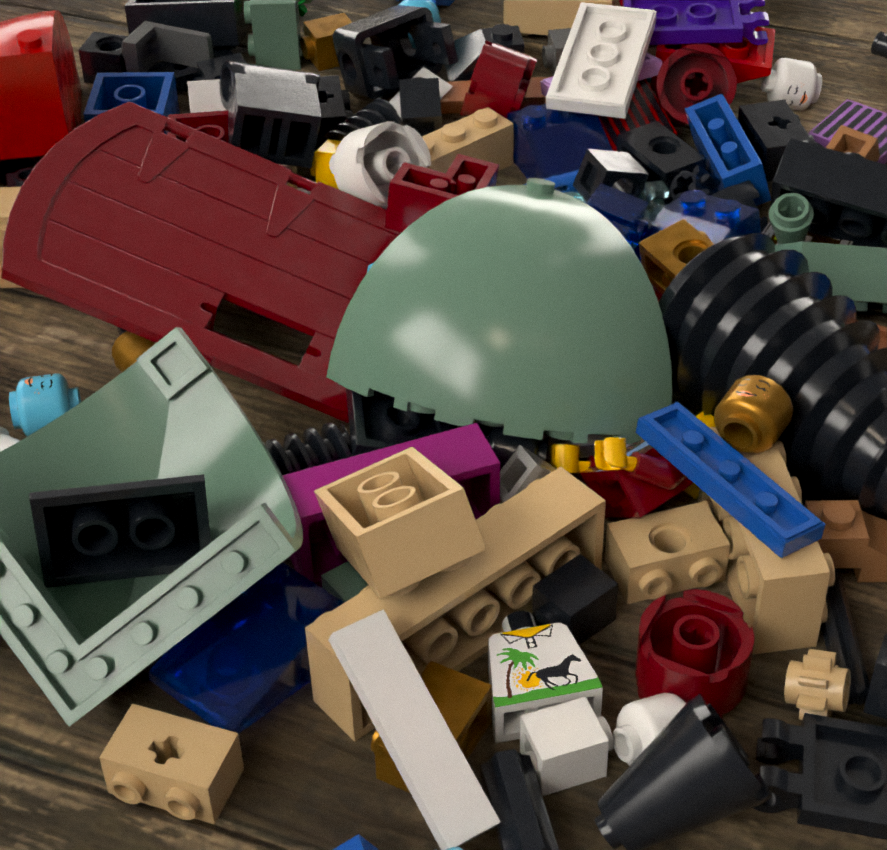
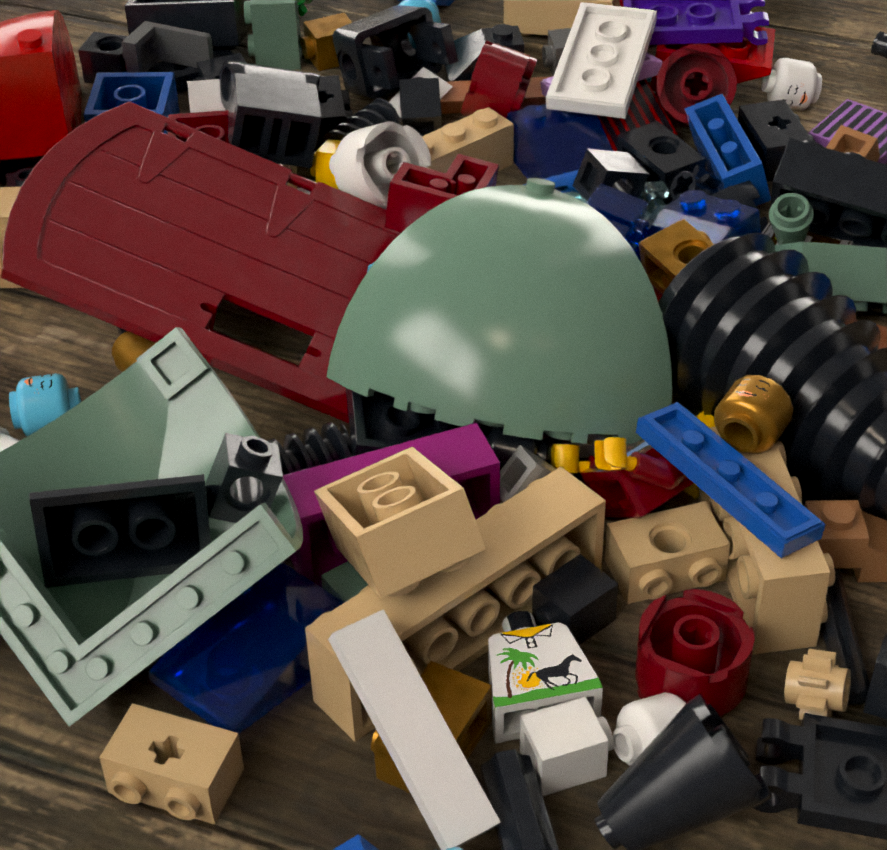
(242, 477): none -> black brick

